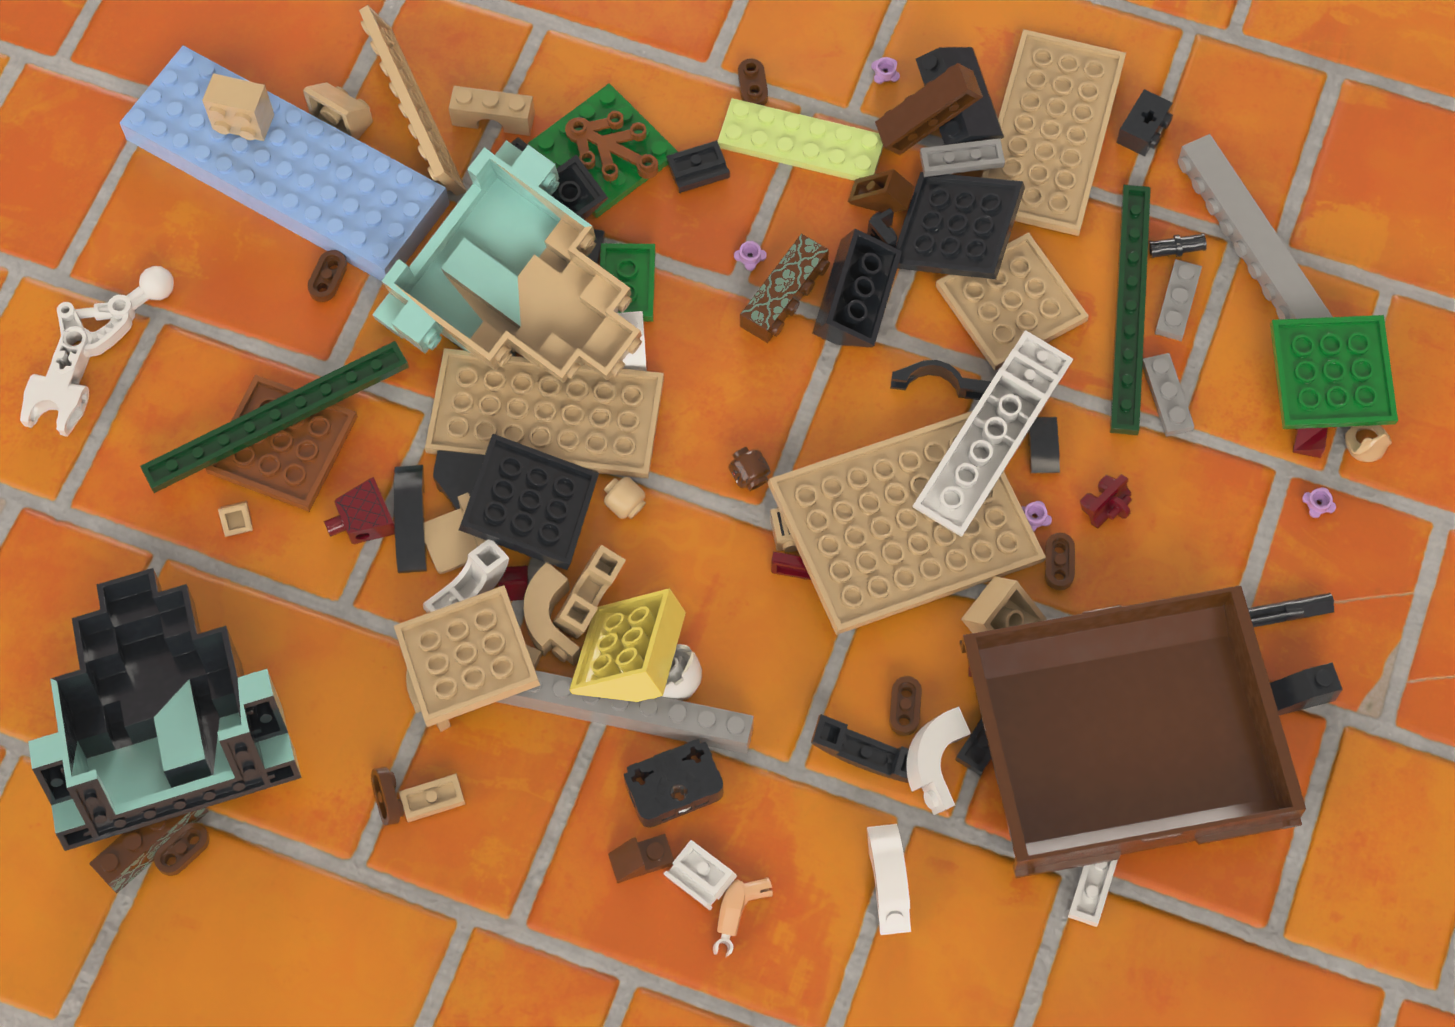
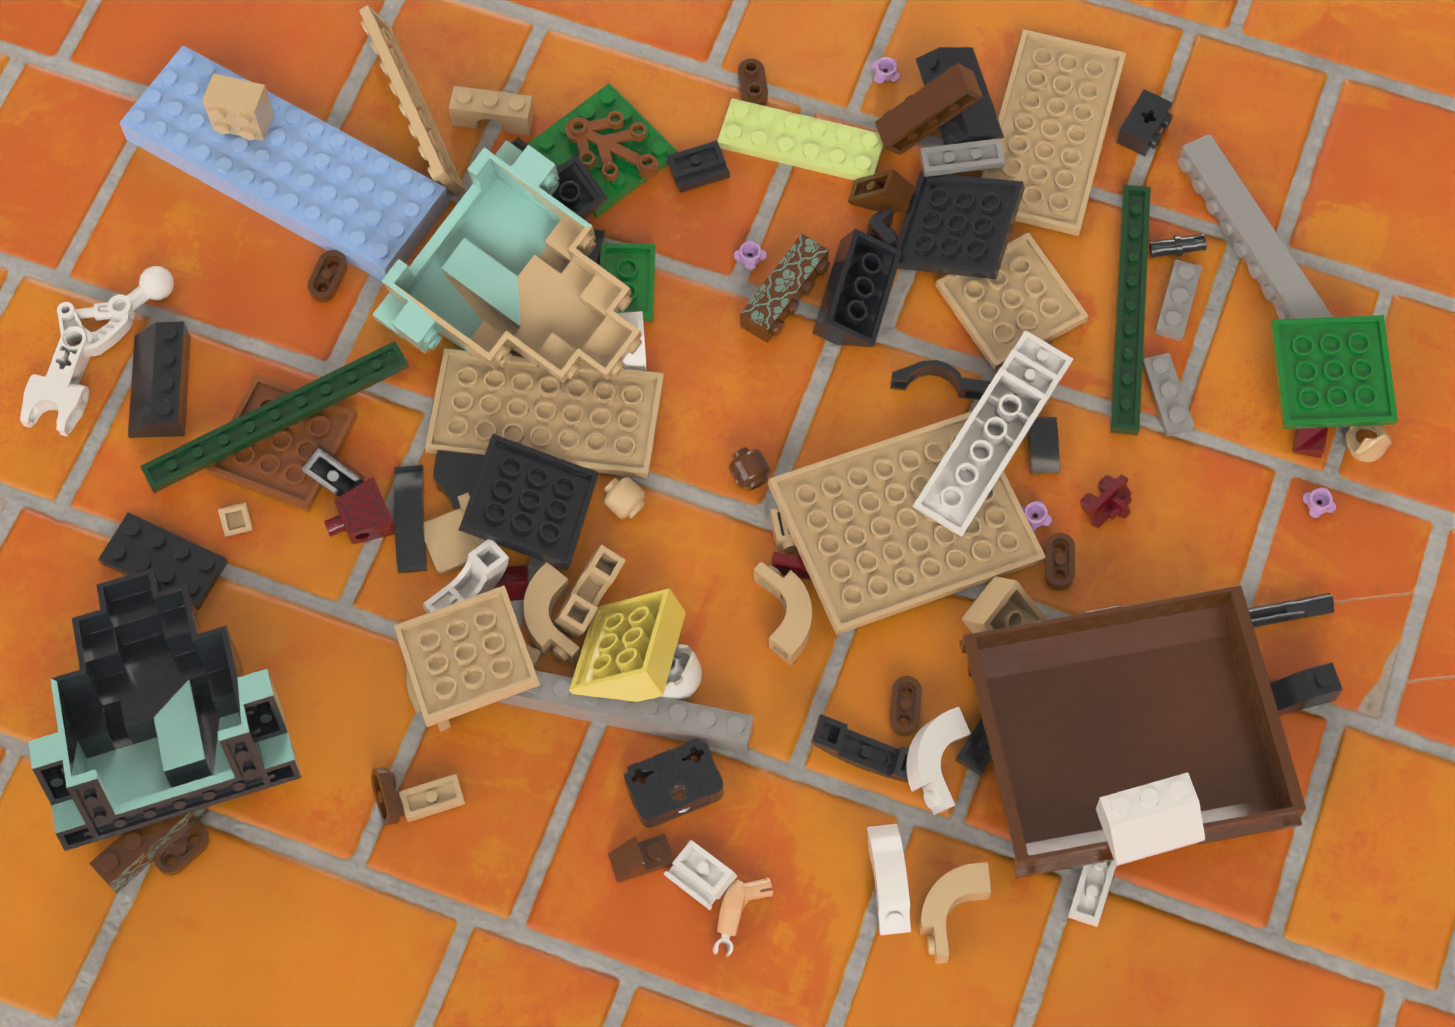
(160, 381): none -> black slope
(176, 561): none -> black plate
(332, 471): none -> slope
(338, 108): tan slope -> none
(794, 632): none -> tan arch
(957, 886): none -> tan arch
(1151, 819): none -> white slope

